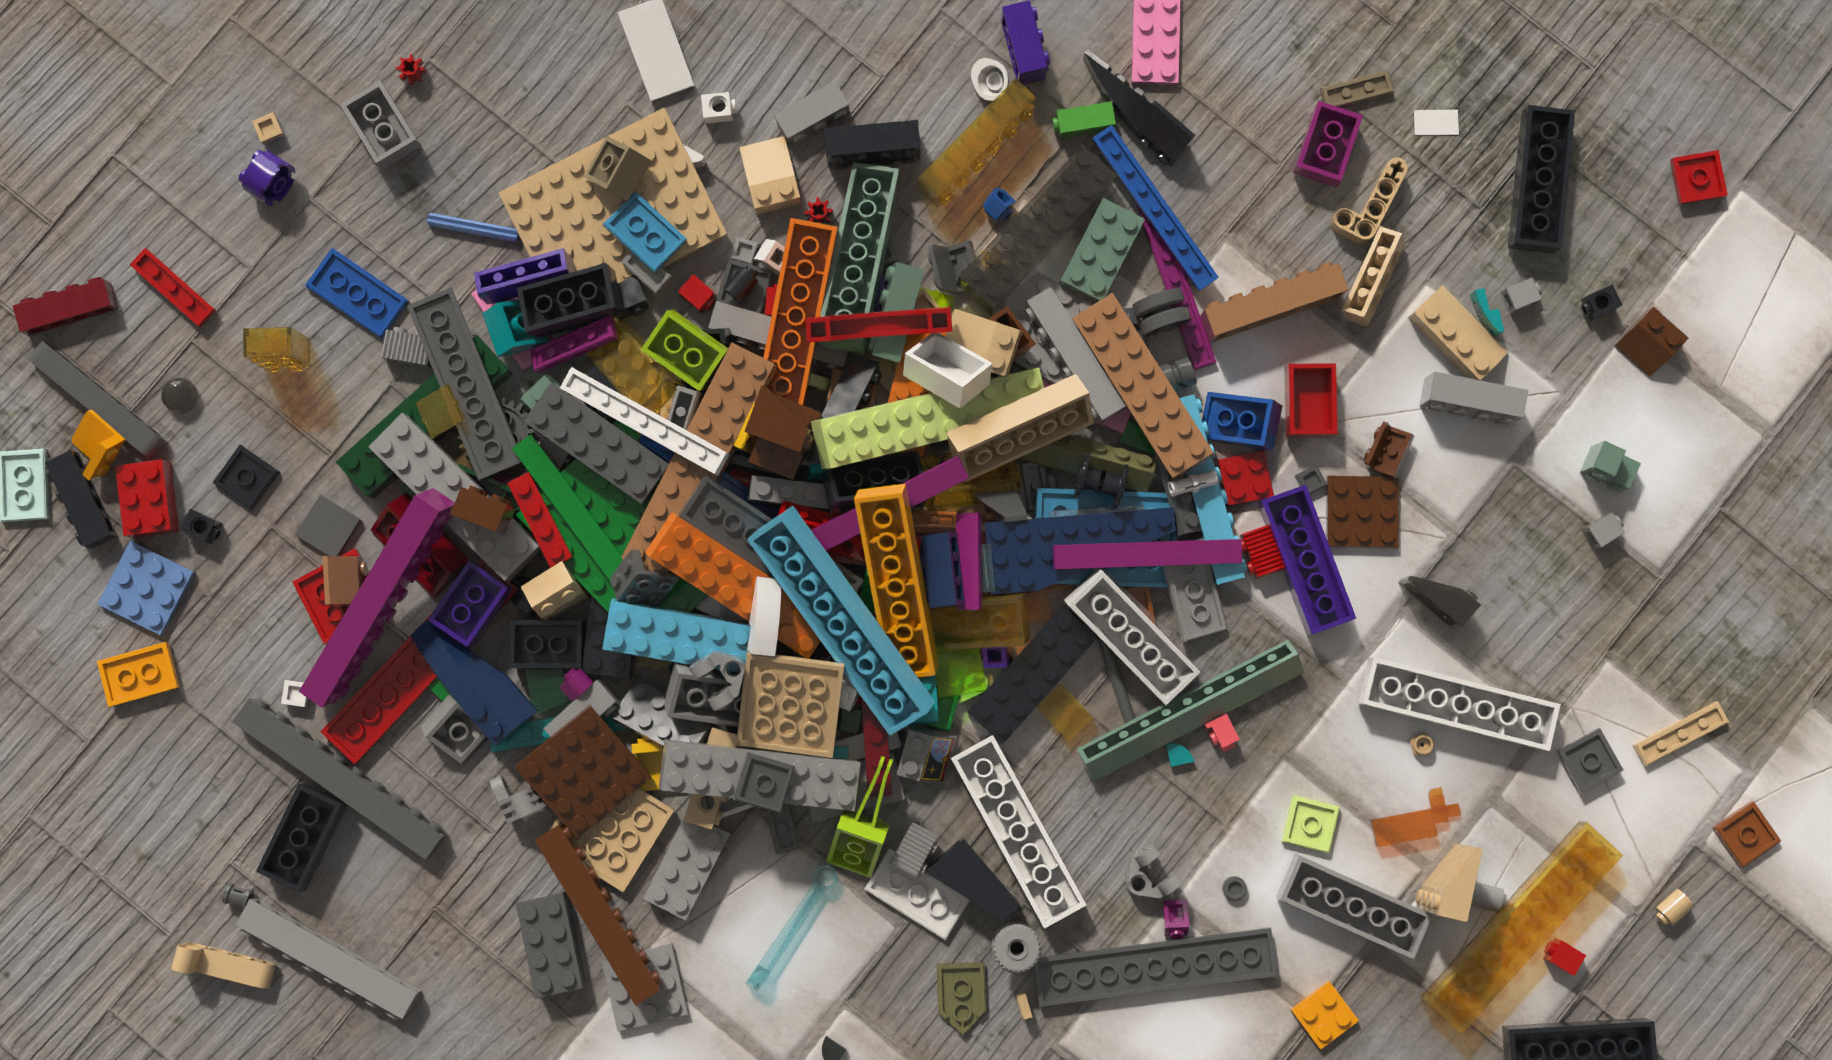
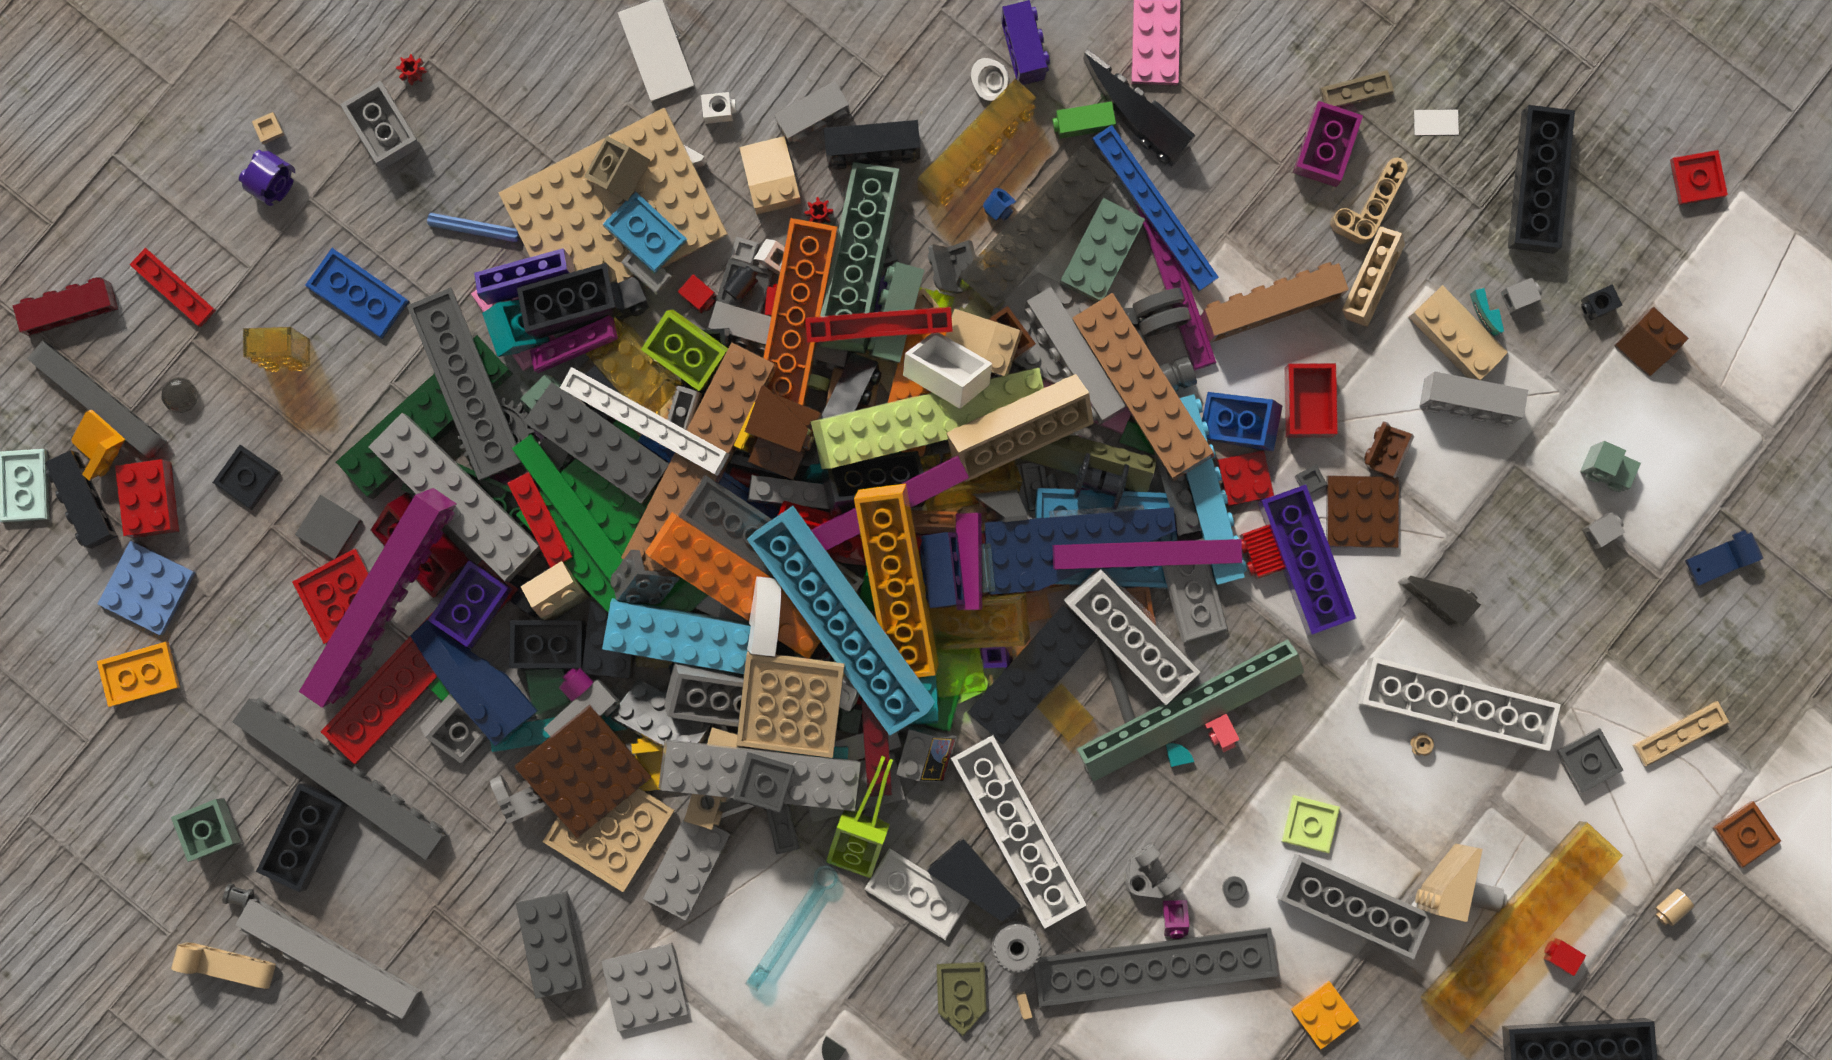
(192, 522): black brick -> none
(205, 829): none -> sand green brick
(291, 694): white plate -> none
(342, 579): medium nougat slope -> none
(404, 348): light grey brick -> none
(440, 411): clear yellow piece -> none
(481, 510): reddish brown brick -> none
(599, 914): reddish brown brick -> none
(708, 663): light grey piece -> none
(913, 851): light grey brick -> none
(1193, 483): white pin -> none
(1414, 824): clear orange piece -> none
(1724, 558): none -> dark blue door

